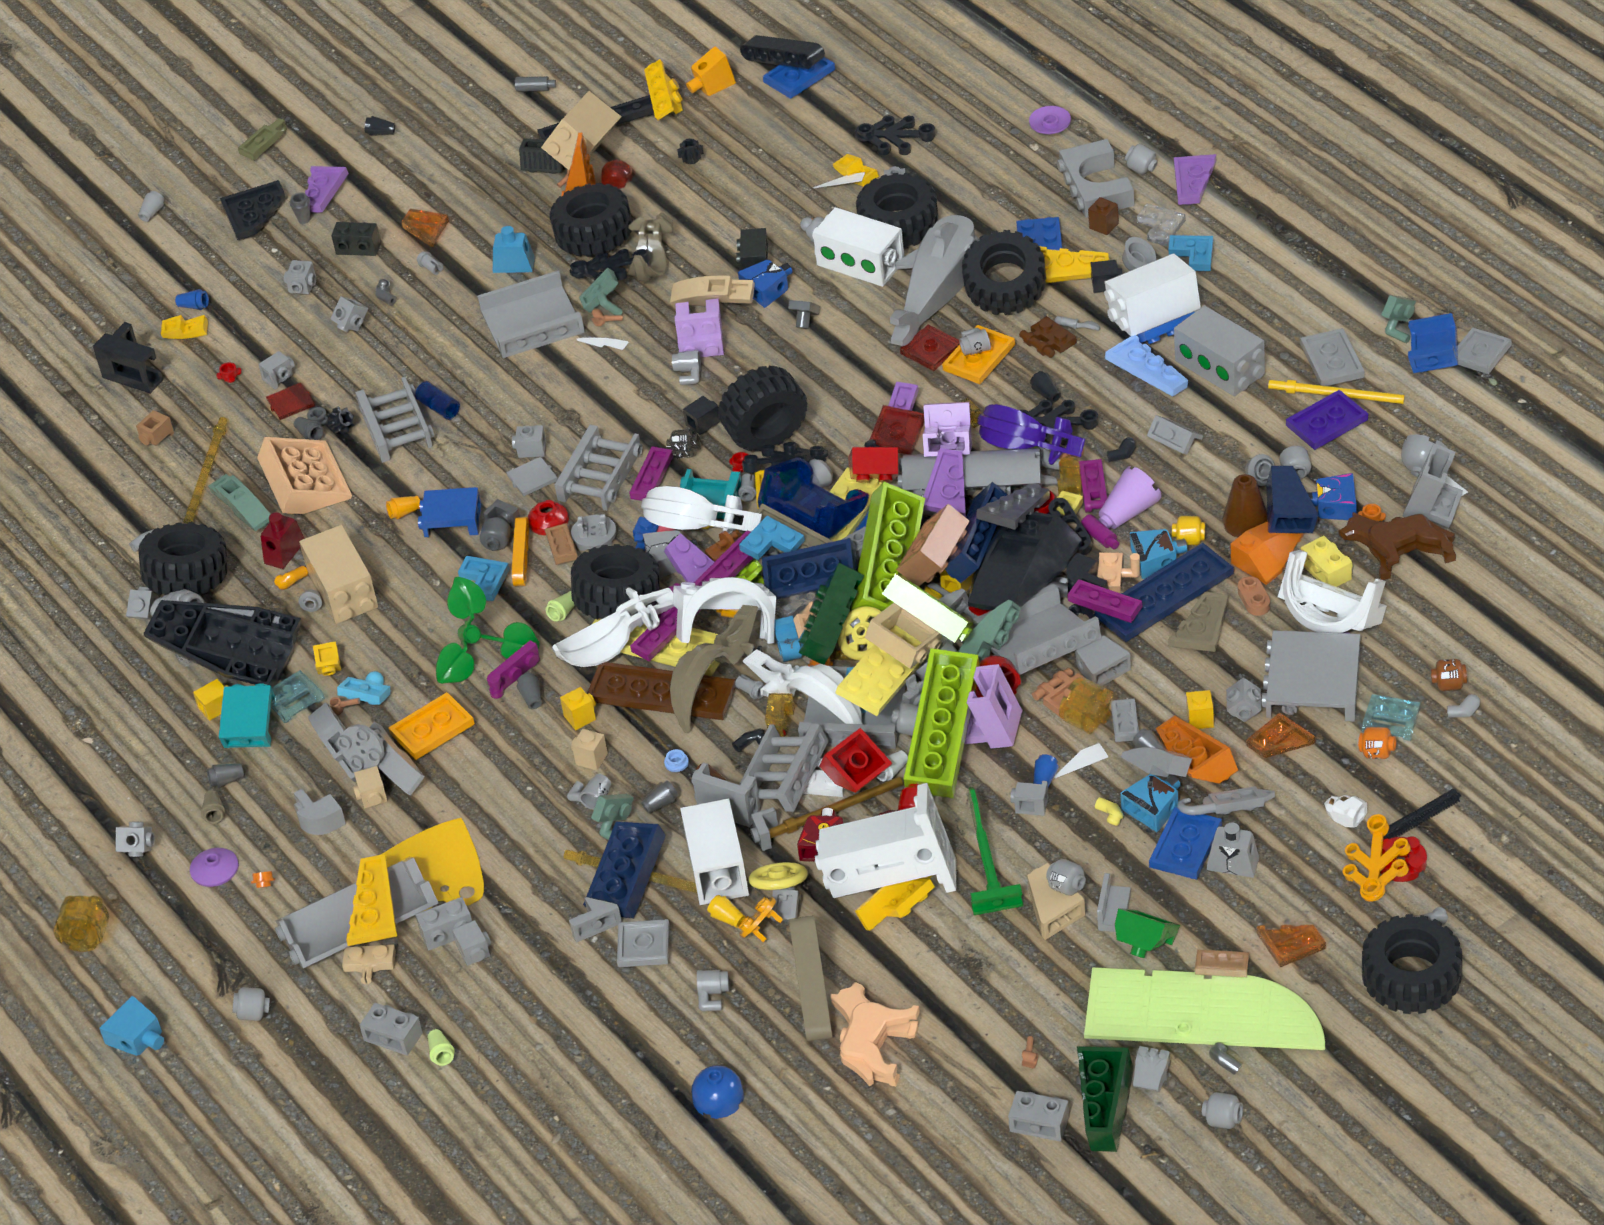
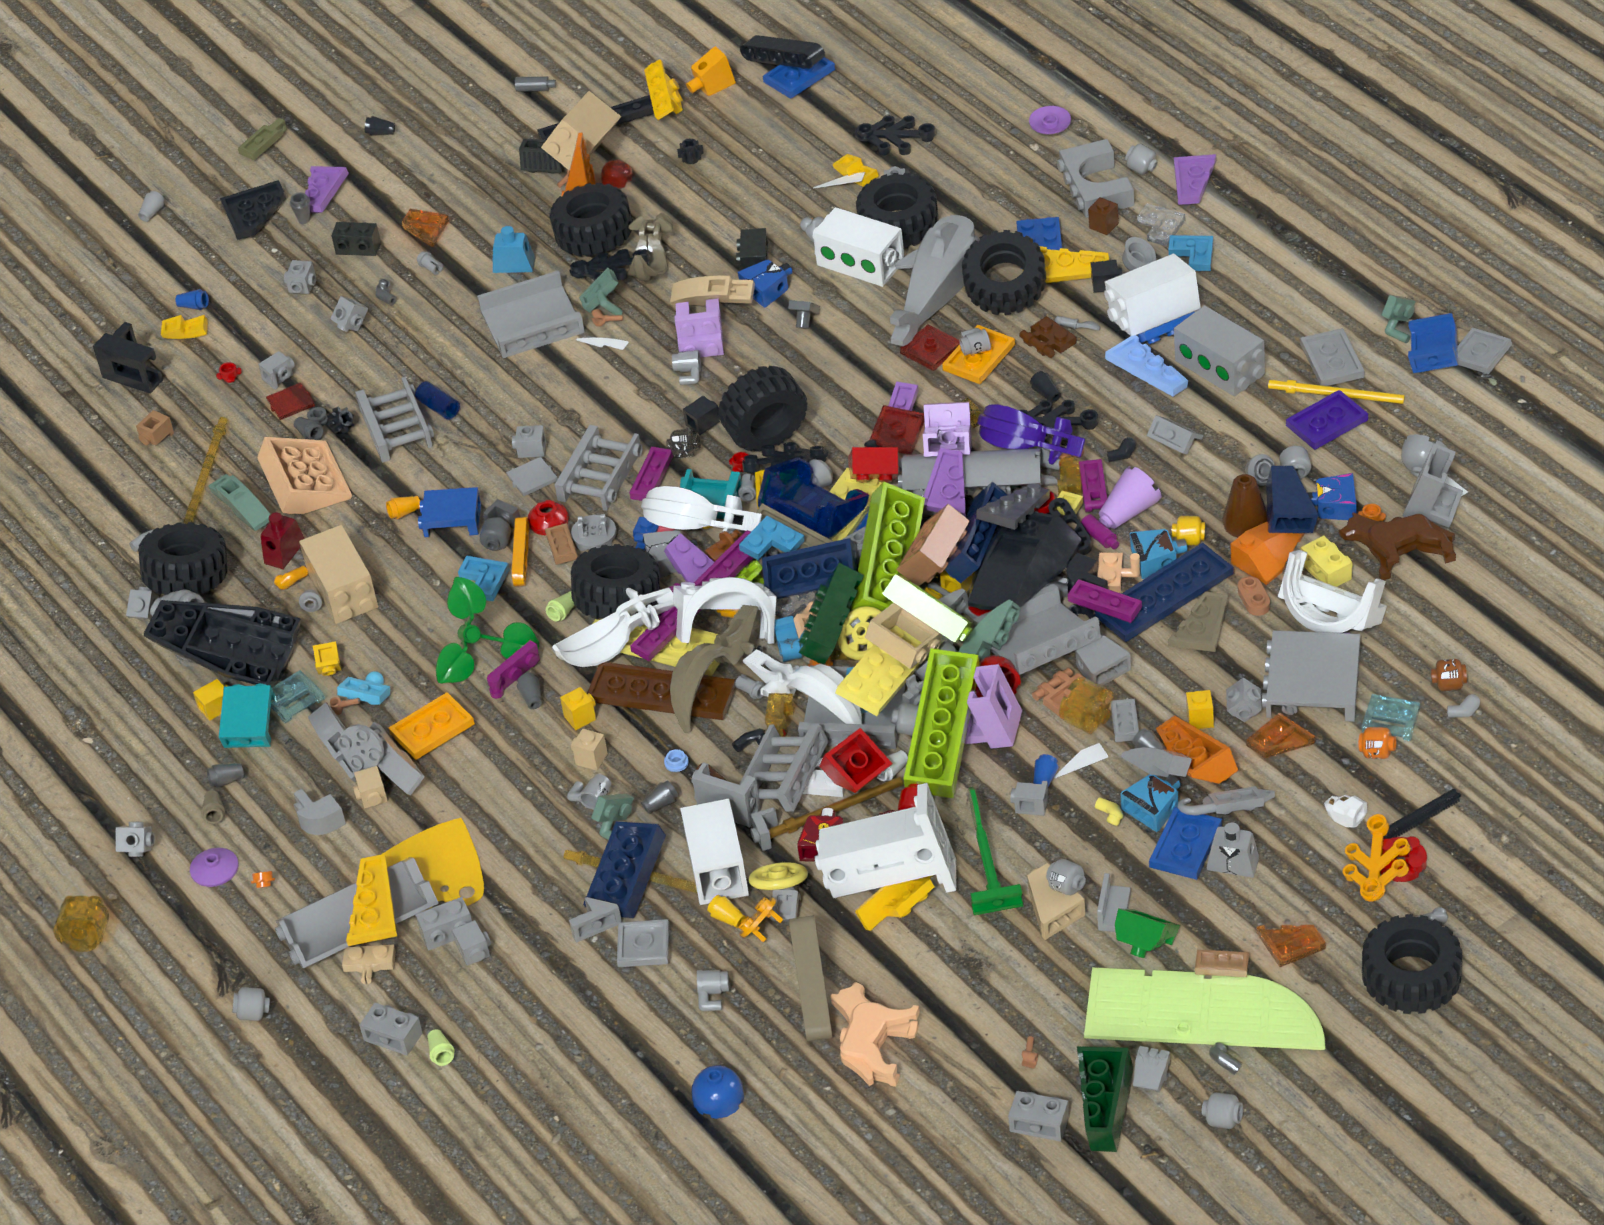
(132, 1028): dark azure torso -> none

